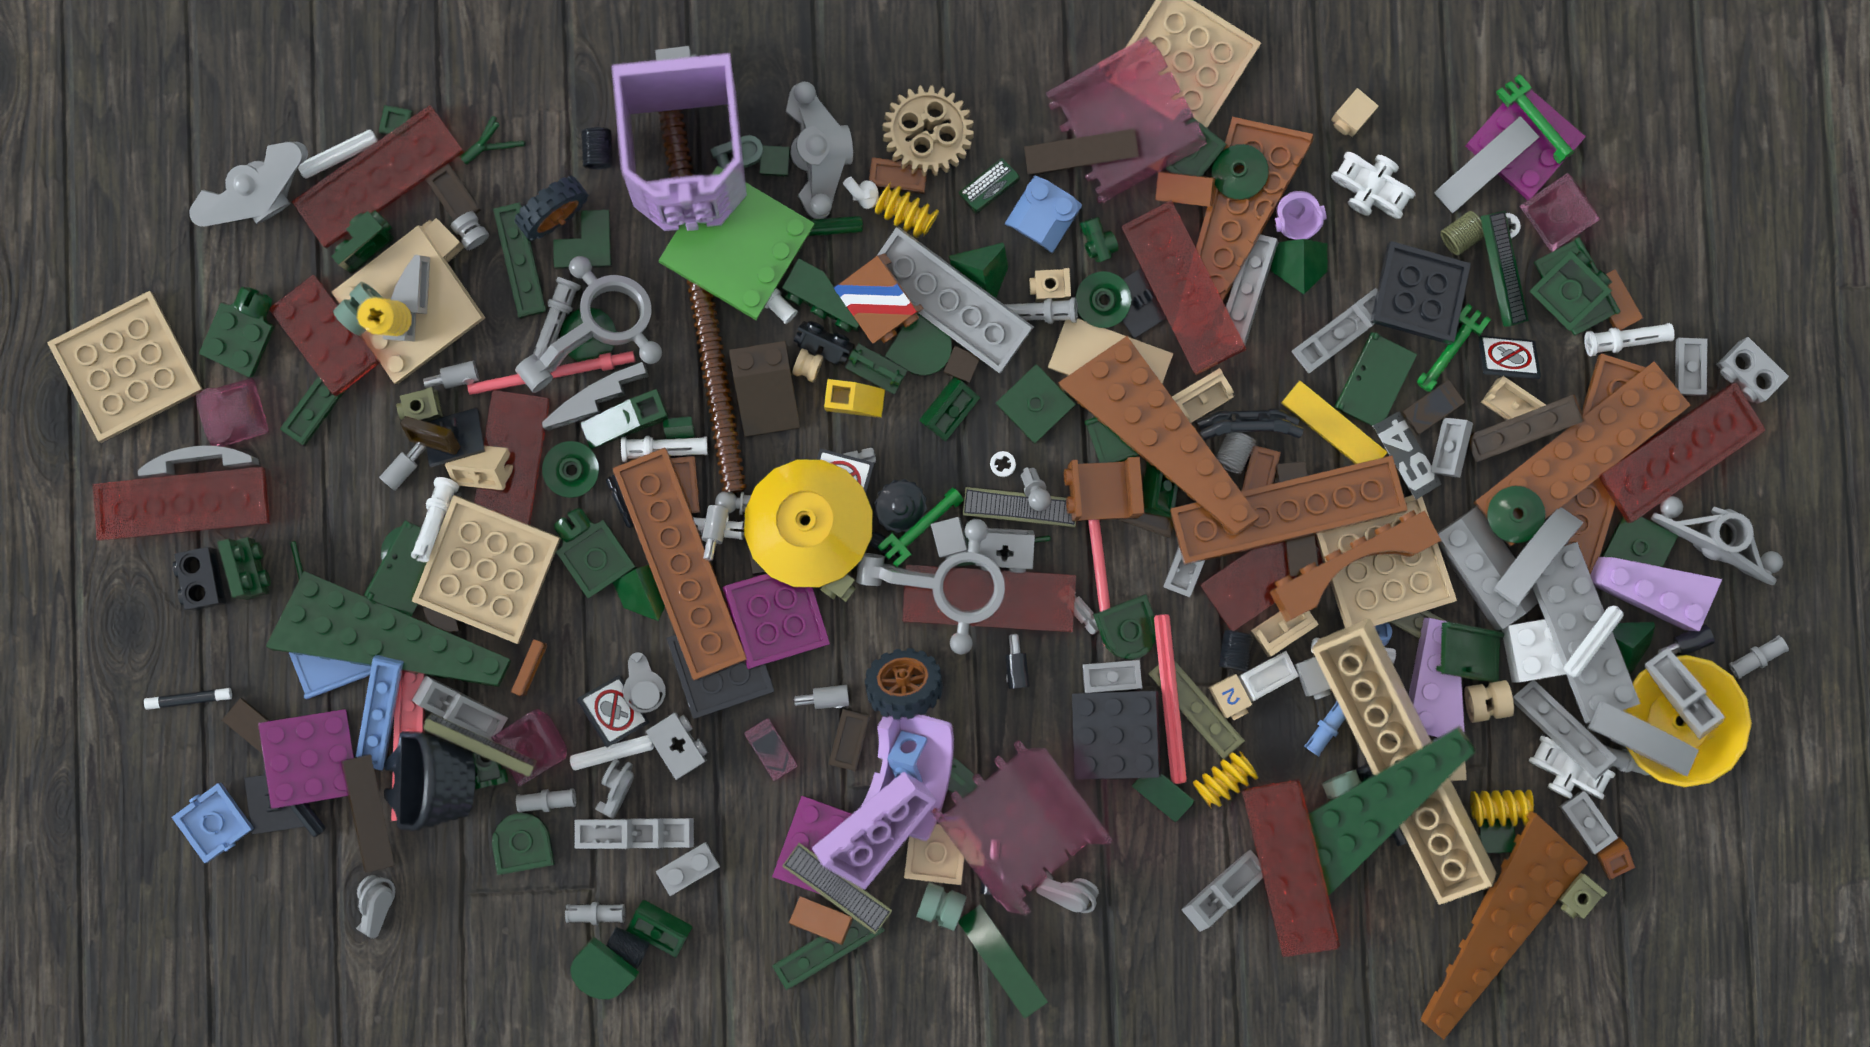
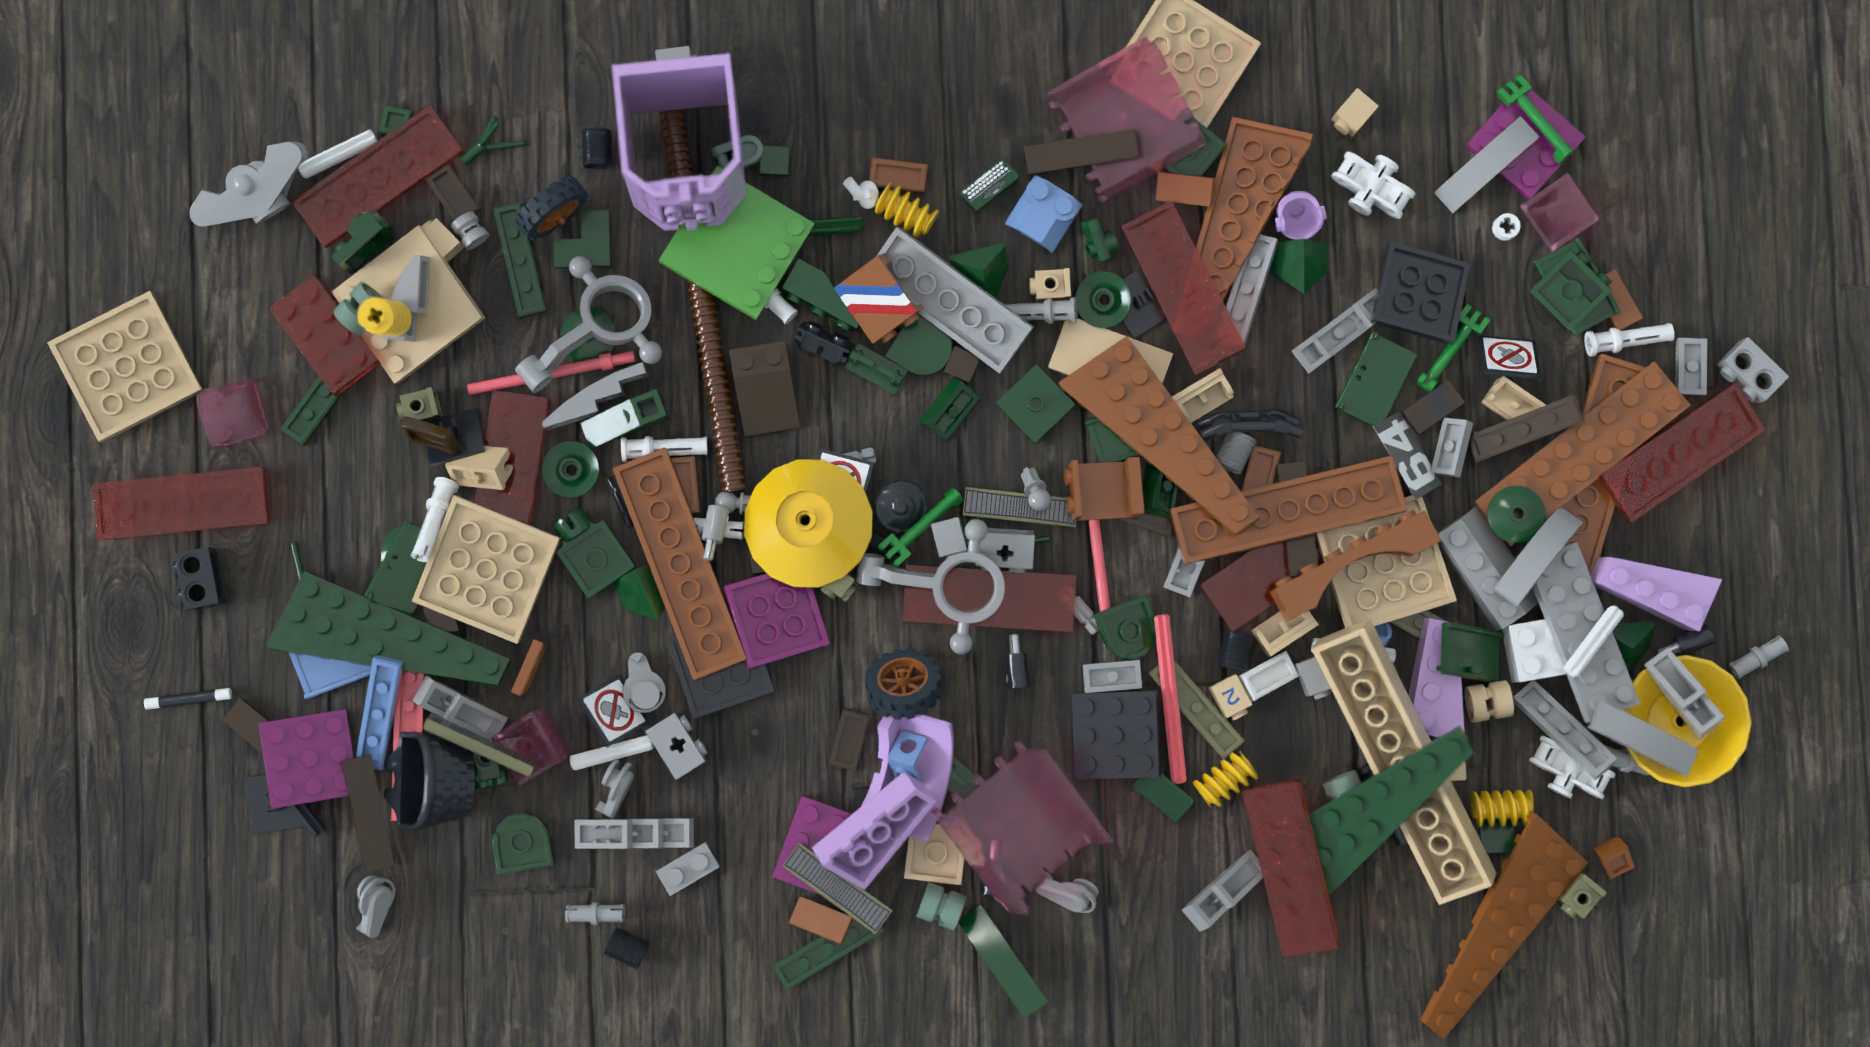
(164, 464): light grey slope -> none
(212, 822): medium blue plate -> none
(240, 332): dark green plate -> none
(244, 568): dark green plate -> none
(401, 467): light grey piece -> none
(454, 376): light grey piece -> none
(546, 800): light grey pin -> none
(559, 307): light grey pin -> none
(601, 971): dark green tile -> none
(659, 928): dark green slope -> none
(679, 428): dark green tile -> none
(771, 749): clear pink tile -> none
(807, 365): tan wheel -> none
(819, 149): light grey piece -> none
(825, 697): light grey piece -> none
(854, 398): yellow slope -> none
(916, 109): tan gear -> none
(1006, 472): white bush -> none
(1244, 184): dark green dish -> none
(1326, 730): medium blue pin -> none
(1332, 425): yellow tile -> none
(1463, 233): olive piece -> none
(1504, 268): tile -> none
(1588, 822): light grey plate -> none
(1640, 542): dark green plate -> none
(1711, 544): light grey piece -> none

